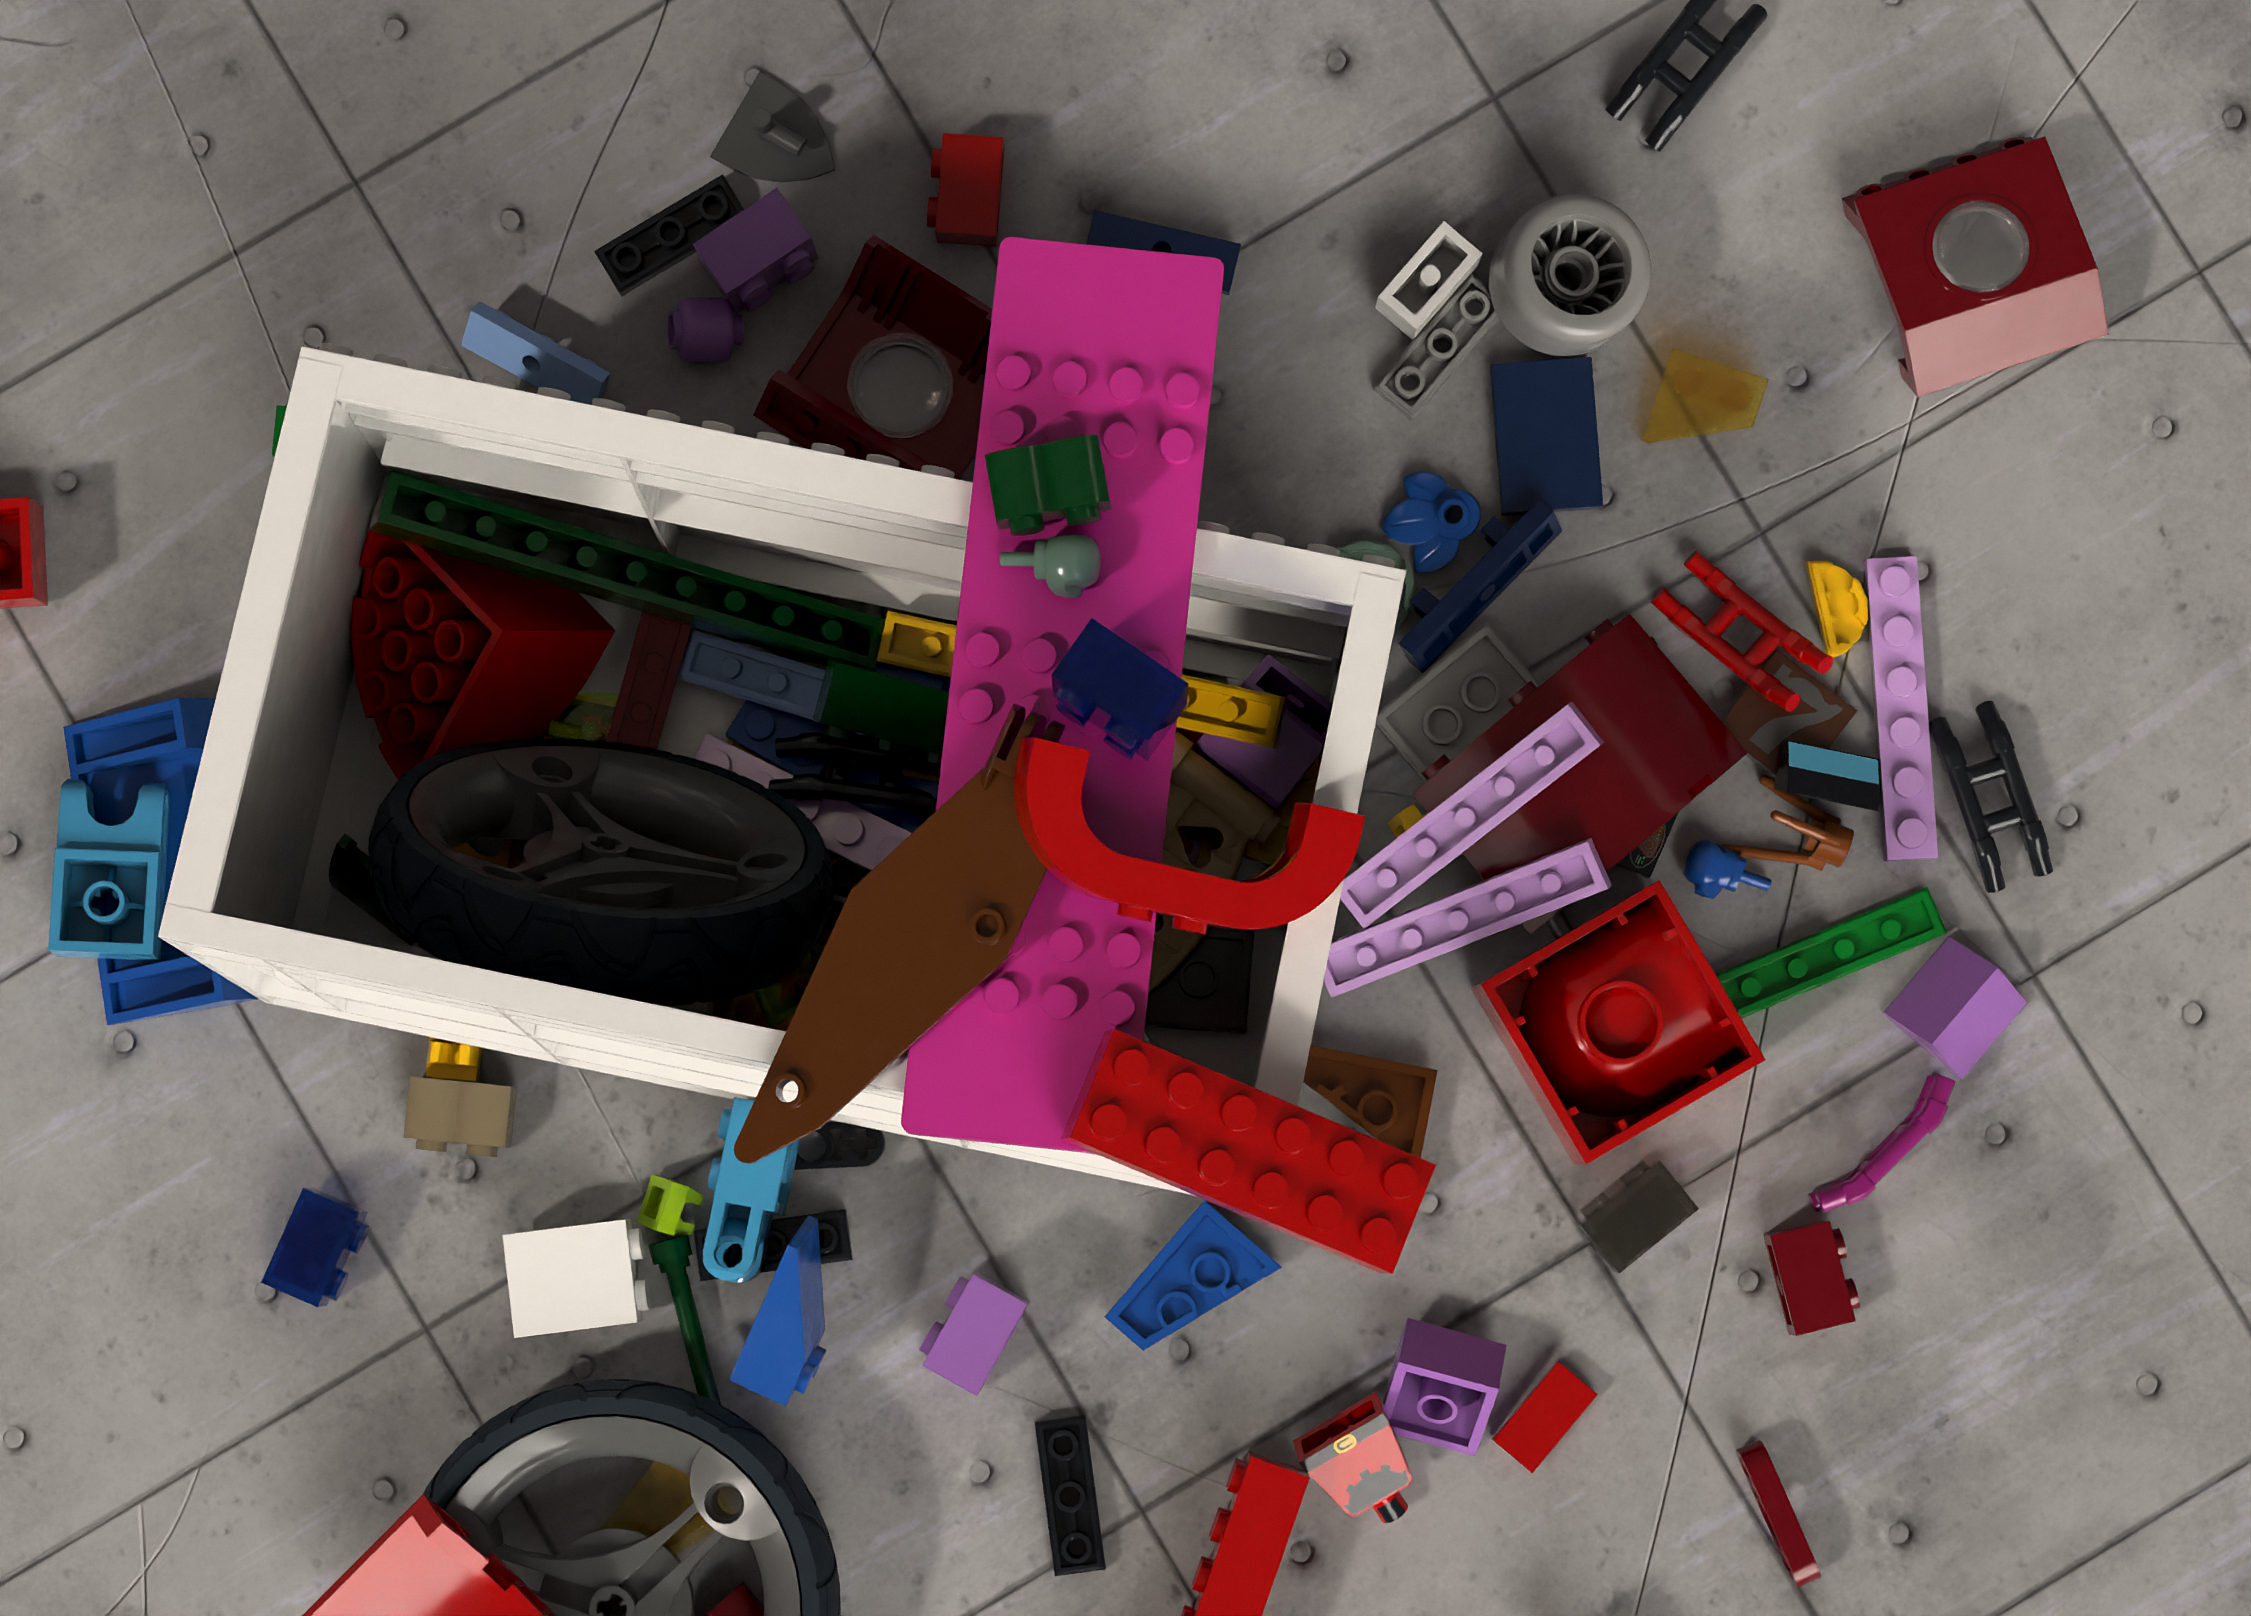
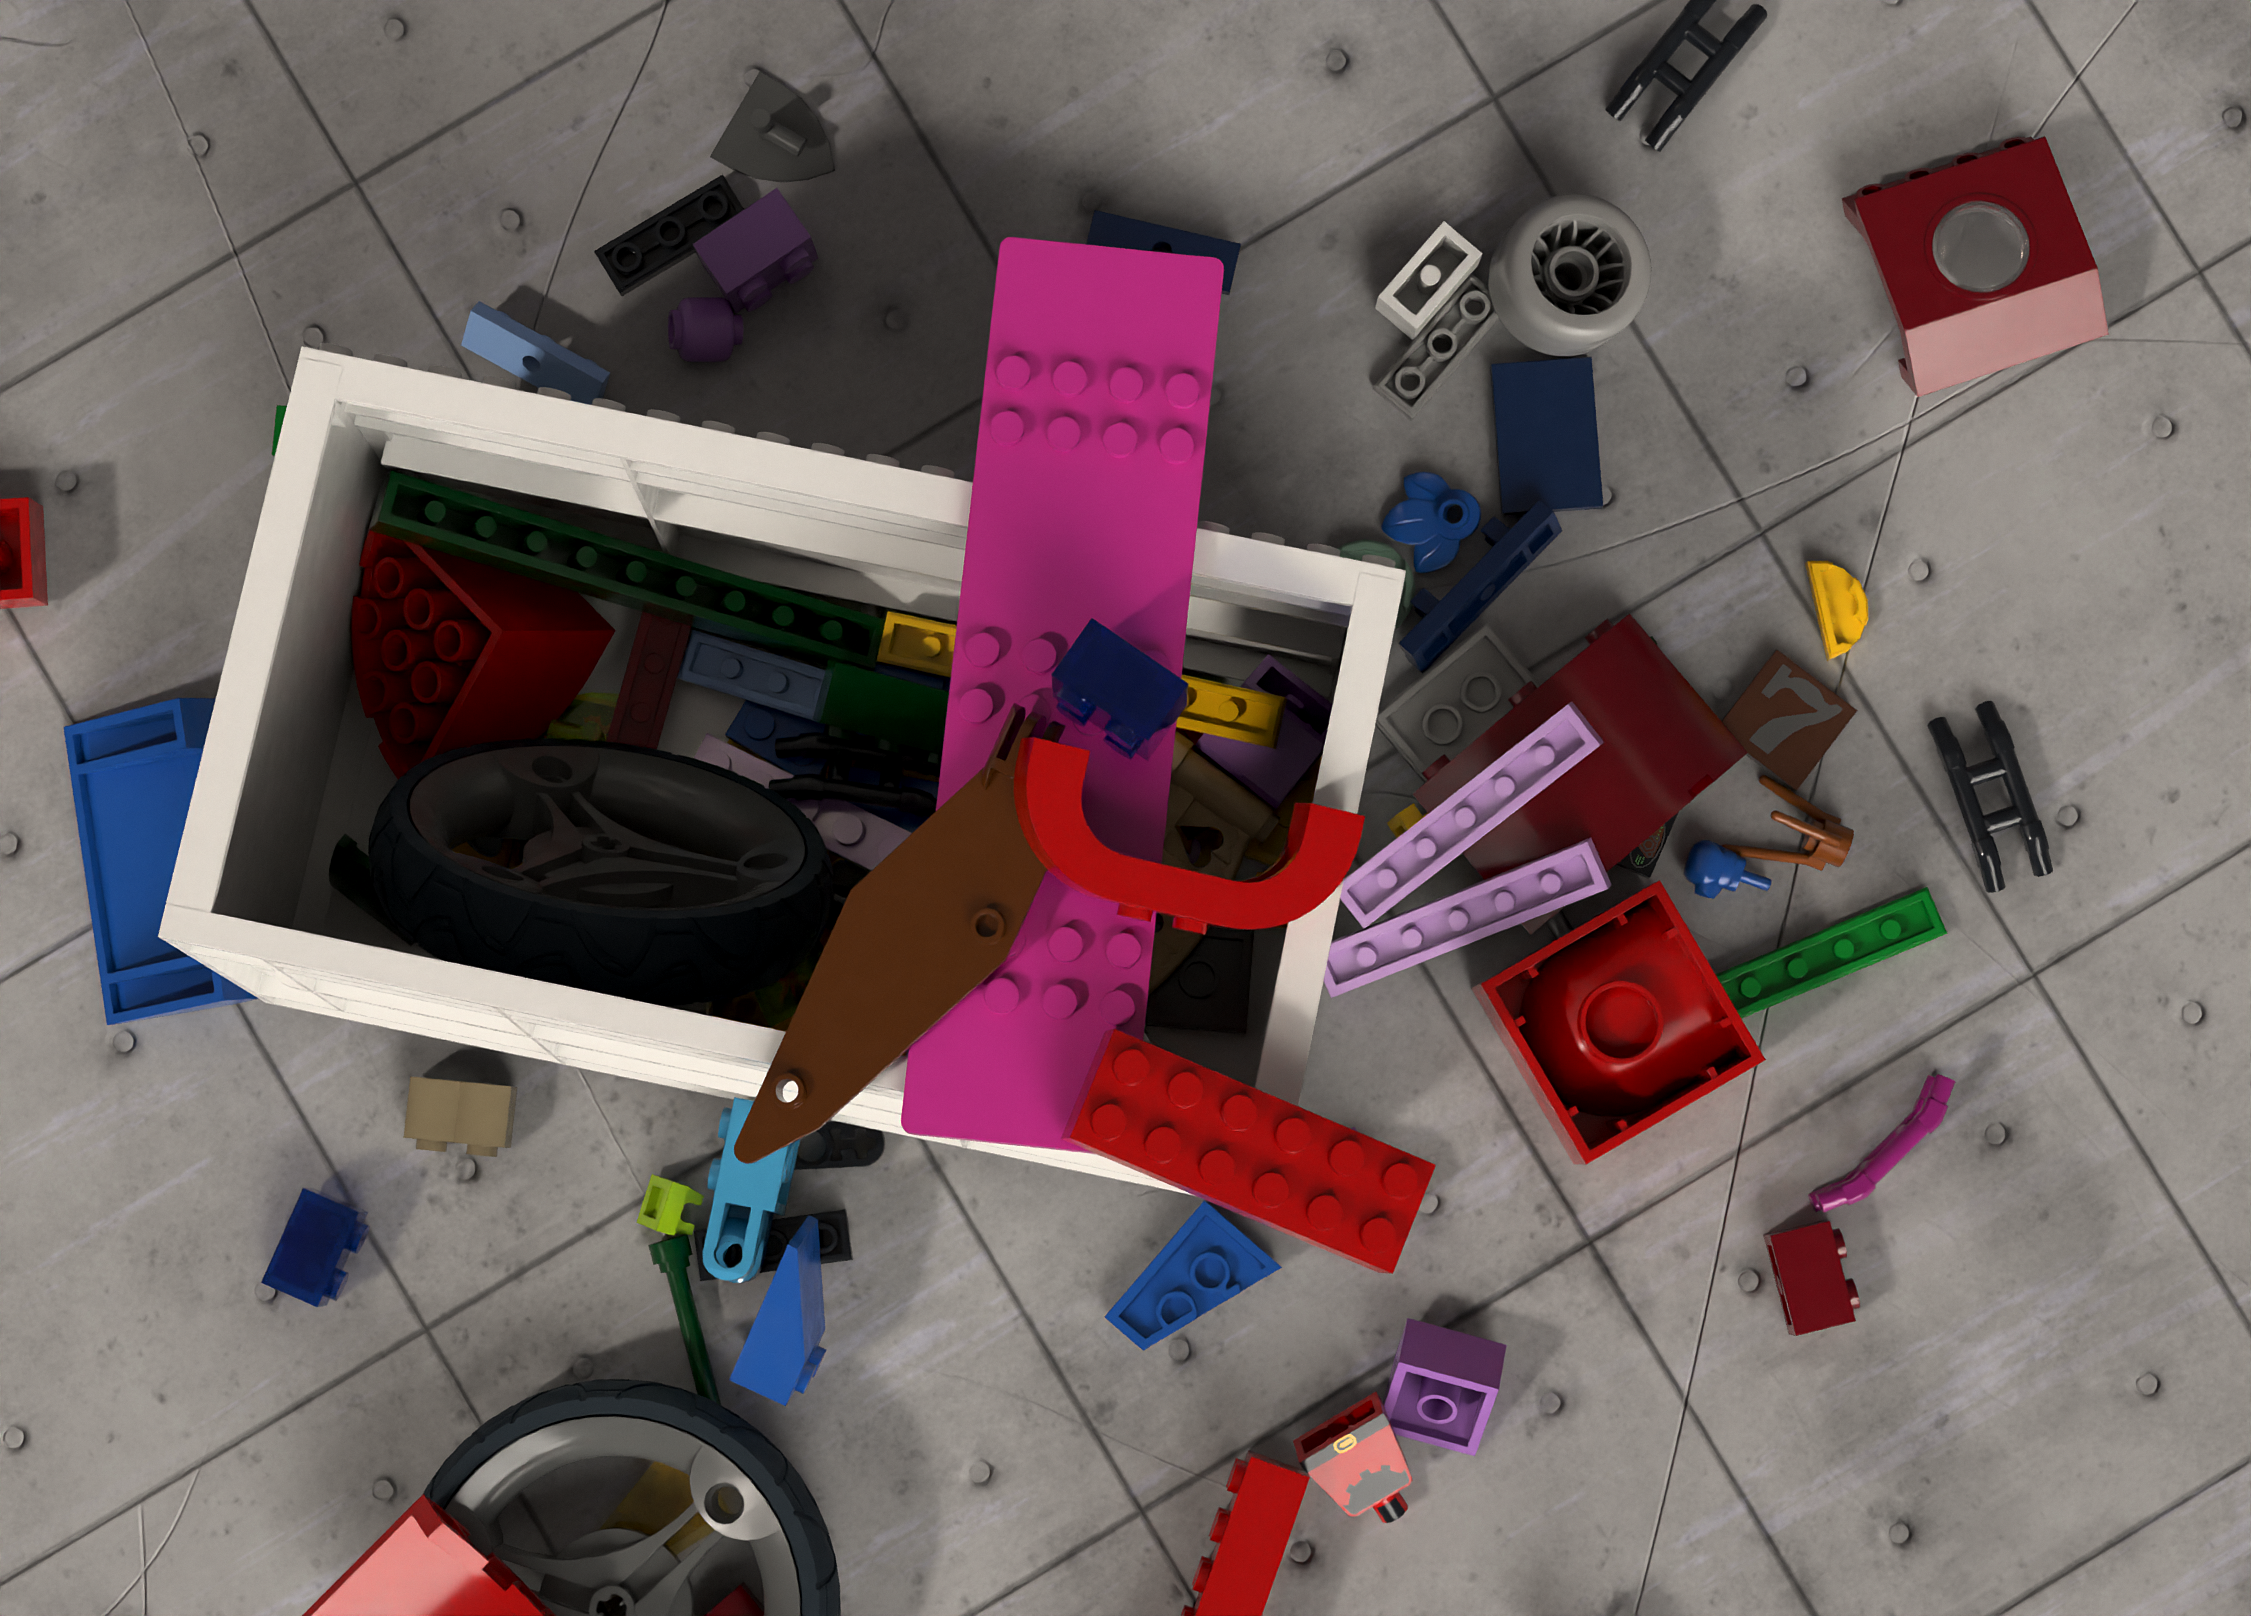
(107, 860): dark azure brick -> none
(453, 1060): yellow tile -> none
(575, 1278): white brick -> none
(889, 368): dark red panel -> none
(968, 189): red brick -> none
(974, 1332): medium lavender brick -> none
(1048, 484): dark green brick -> none
(1065, 563): sand green piece -> none
(1075, 1527): black tile -> none
(1377, 1094): reddish brown wing -> none
(1544, 1416): red tile -> none
(1635, 1215): clear smoke brick -> none
(1702, 399): clear yellow wing -> none
(1735, 603): red piece -> none
(1778, 1513): dark red beam -> none
(1829, 775): slope -> none
(1900, 709): lavender plate -> none
(1956, 1006): medium lavender slope -> none

